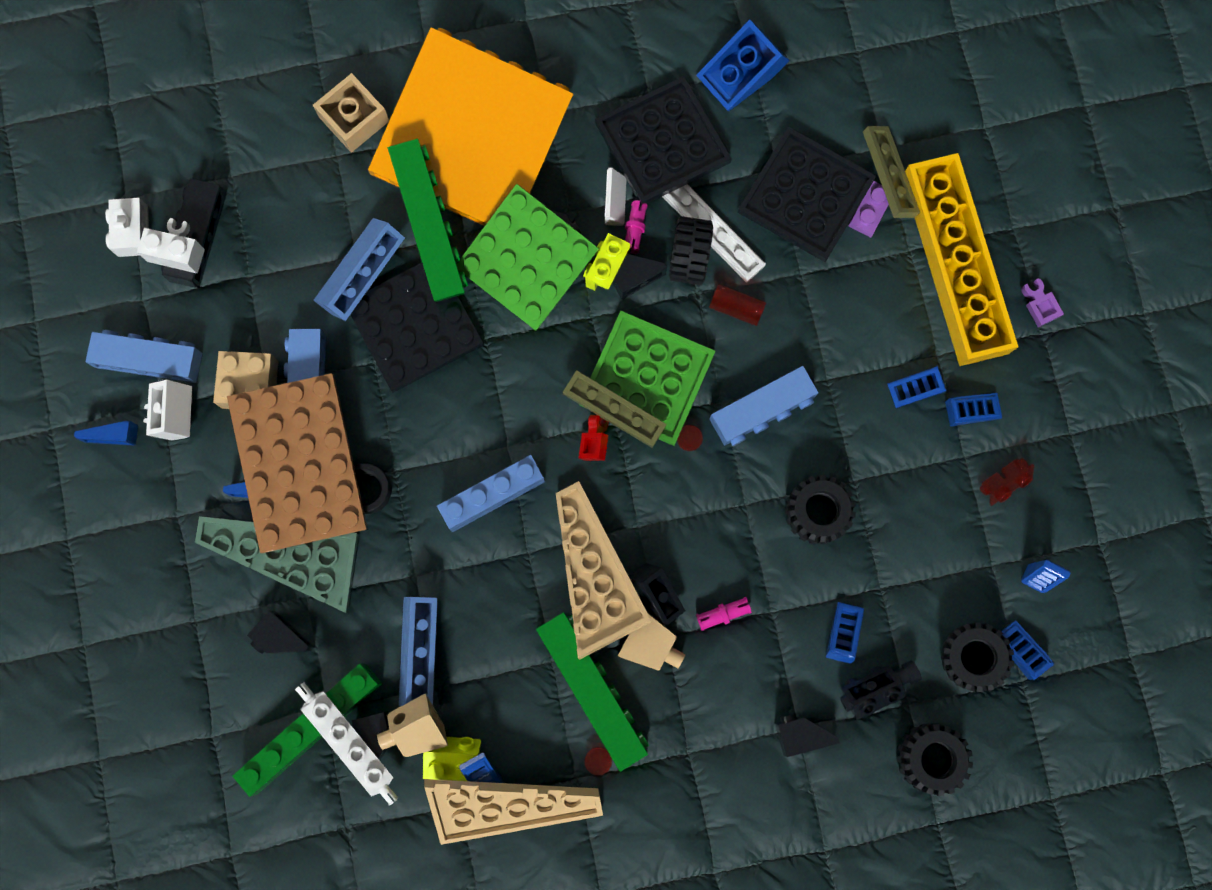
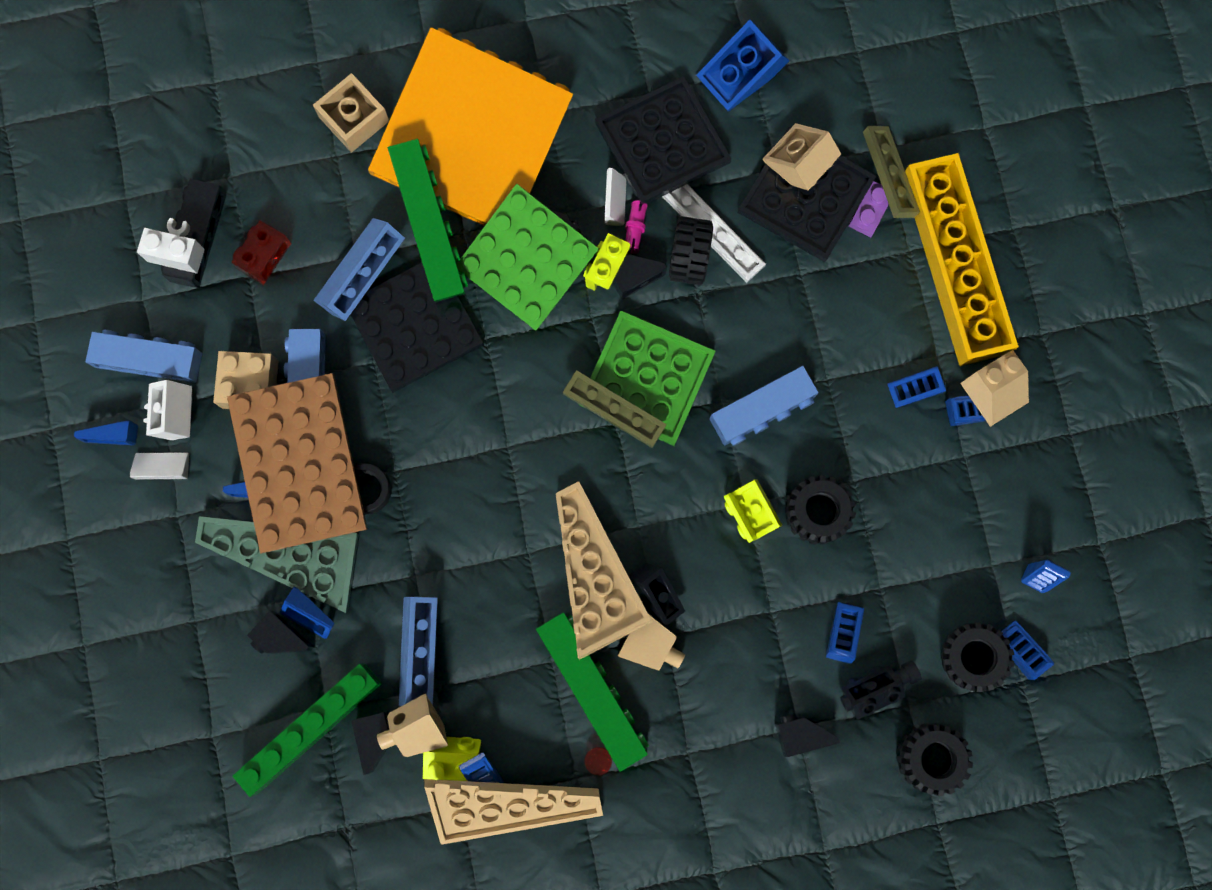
(126, 224): white brick -> none
(160, 466): none -> white slope
(261, 252): none -> clear red brick
(305, 613): none -> blue slope
(346, 743): white plate -> none
(491, 493): medium blue brick -> none
(594, 443): red plate -> none
(690, 438): clear red plate -> none
(723, 613): dark pink pin -> none
(737, 305): clear red hinge -> none
(752, 511): none -> neon yellow bracket
(803, 155): none -> tan slope
(999, 387): none -> tan slope
(1017, 475): clear red hinge -> none
(1042, 307): medium lavender plate -> none

